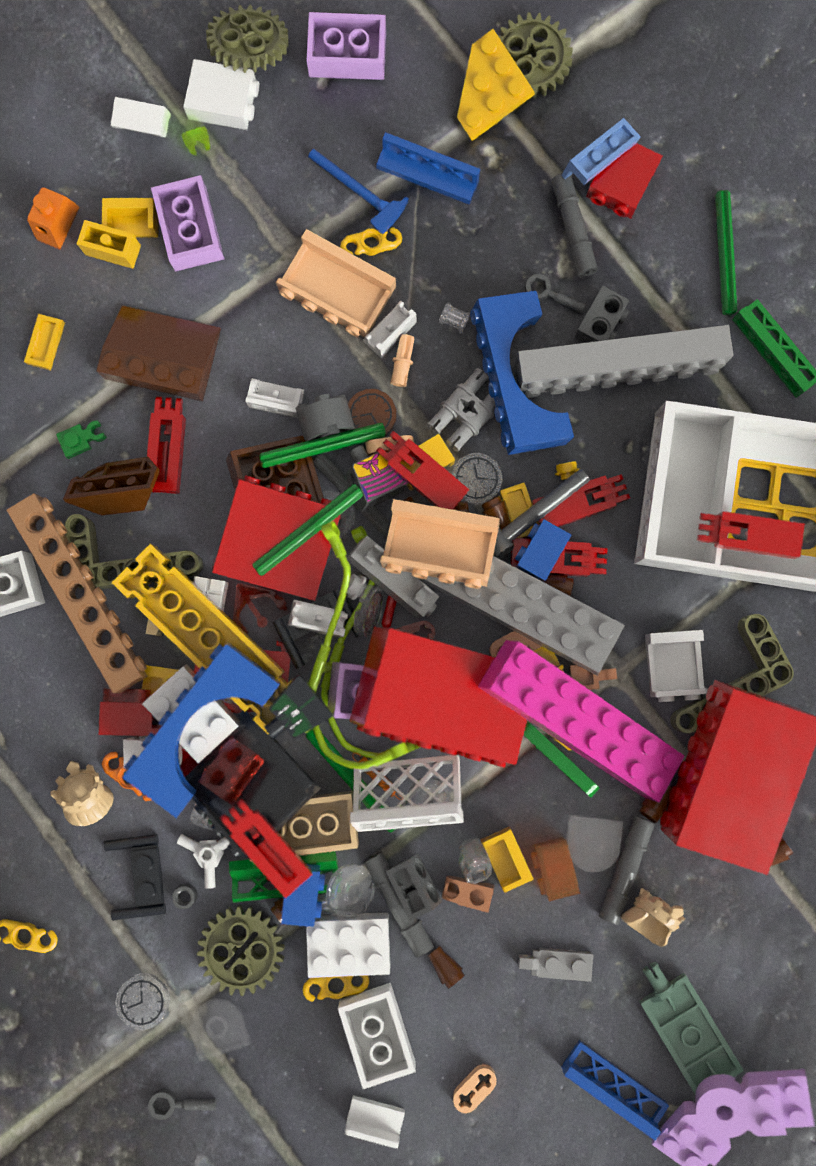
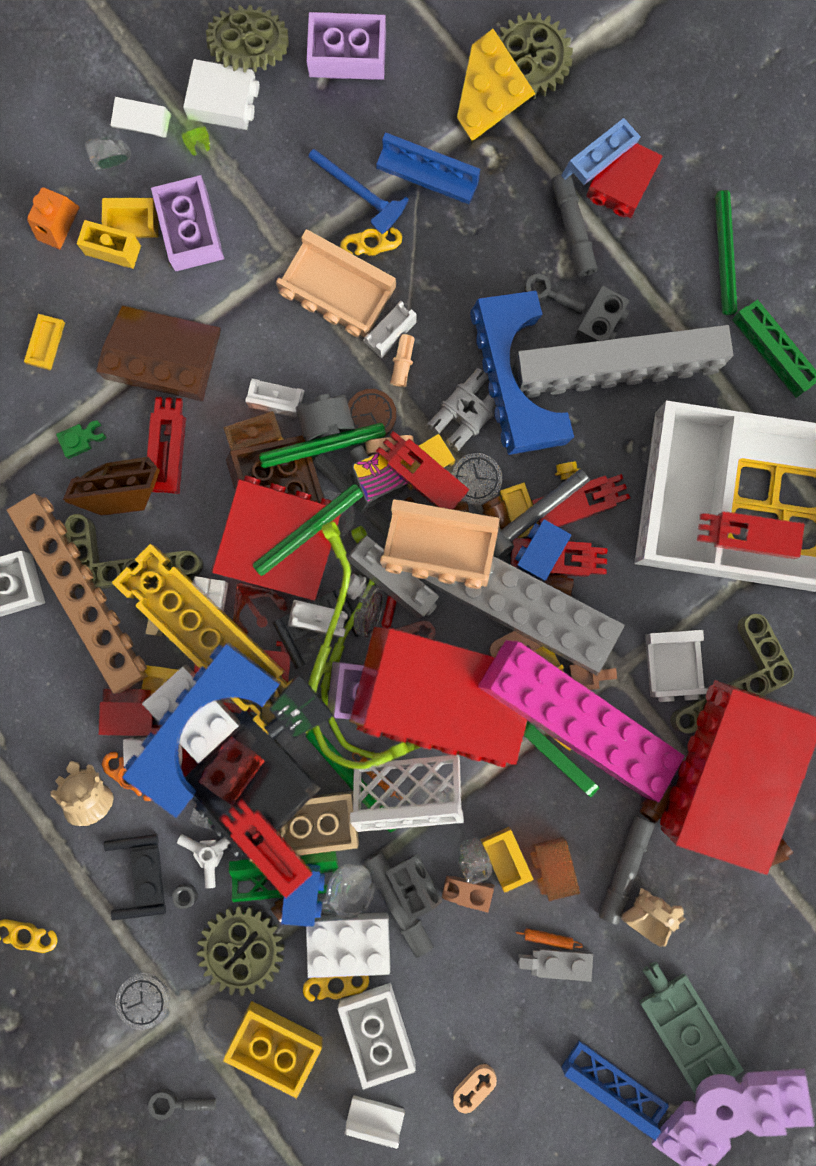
(107, 153): none -> clear rock
(253, 431): none -> clear orange brick
(273, 1049): none -> yellow brick
(447, 968): reddish brown cone -> none
(454, 317): clear bush -> none
(549, 939): none -> orange piece
(593, 842): clear tile -> none

